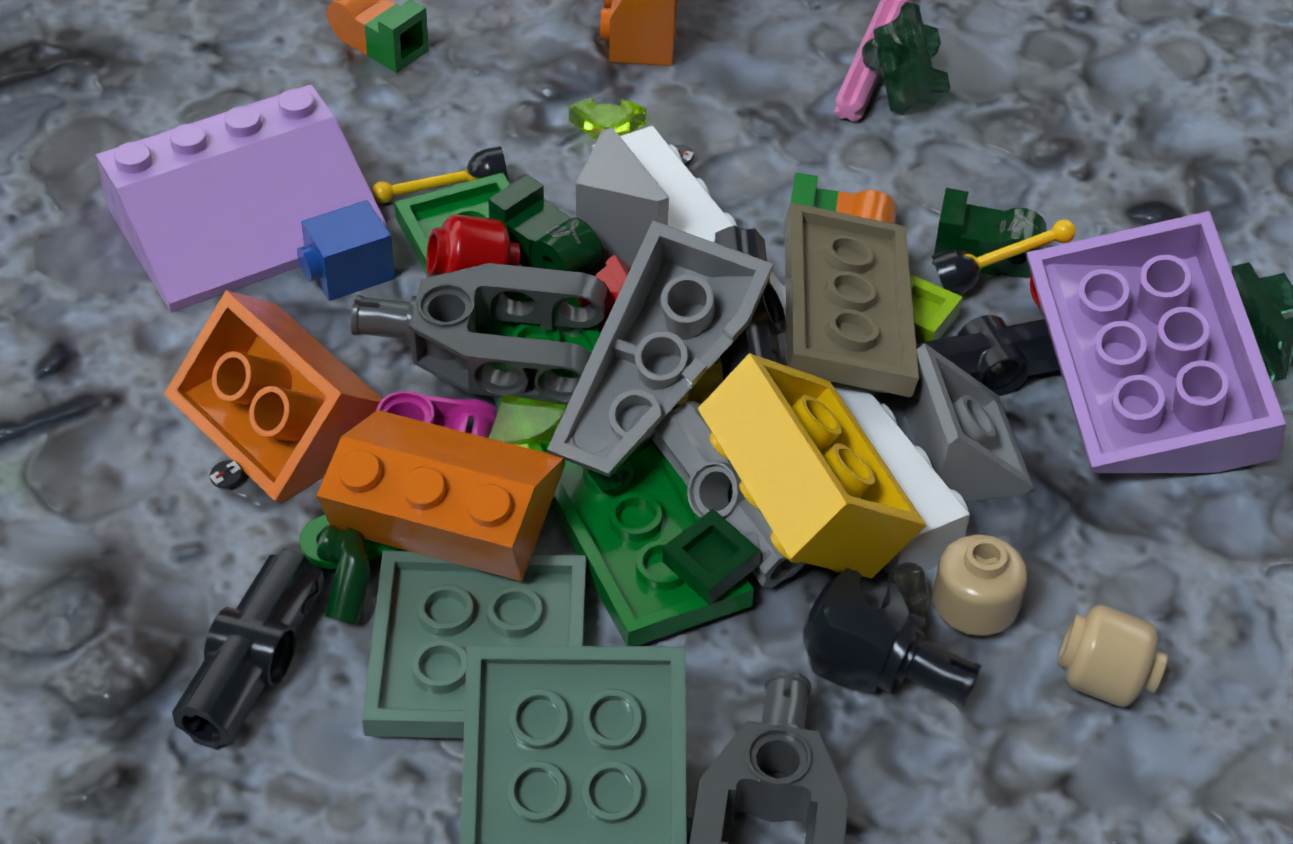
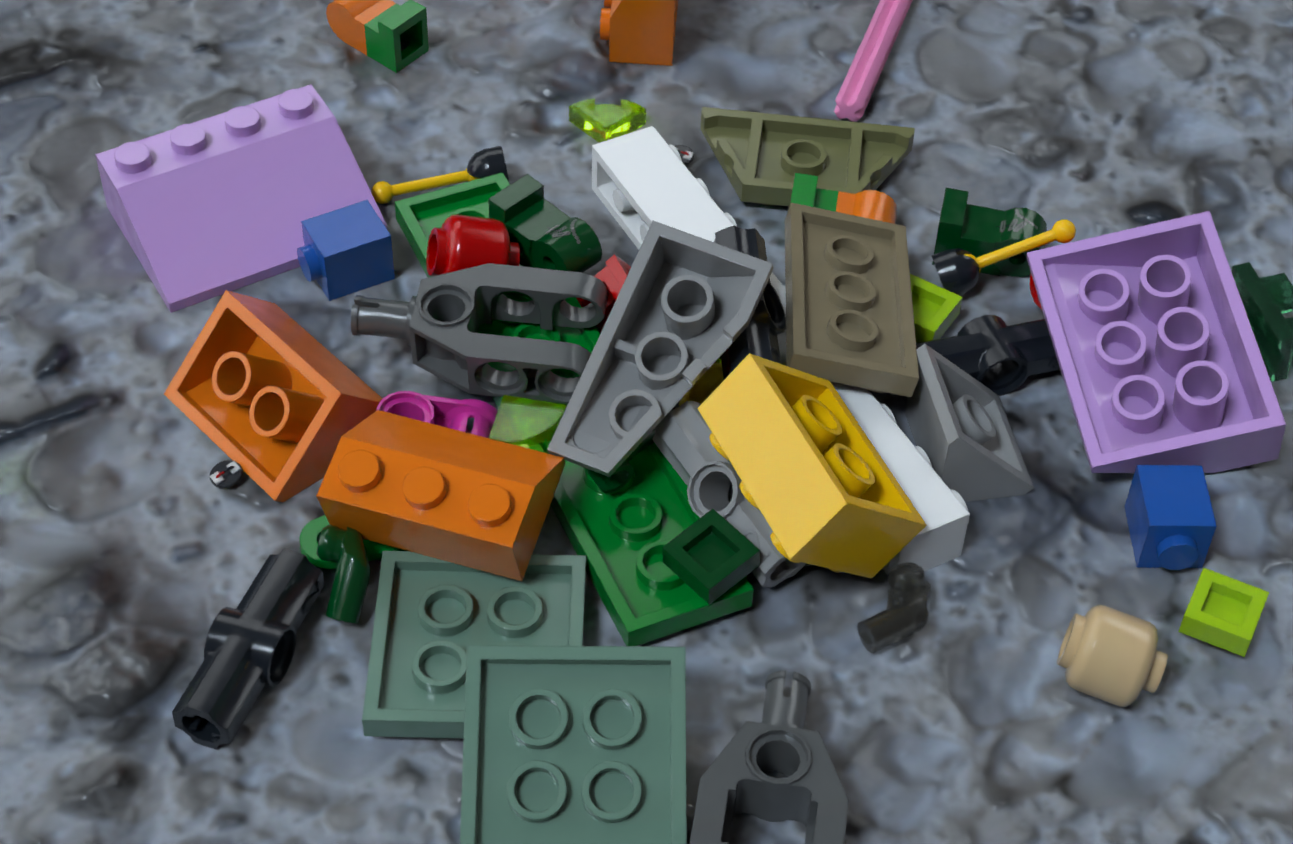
(618, 199): light grey slope -> none
(767, 150): none -> olive wing
(878, 647): black piece -> none
(904, 57): clear green hips -> none
(979, 585): tan head -> none
(1170, 516): none -> blue brick
(1223, 612): none -> lime plate

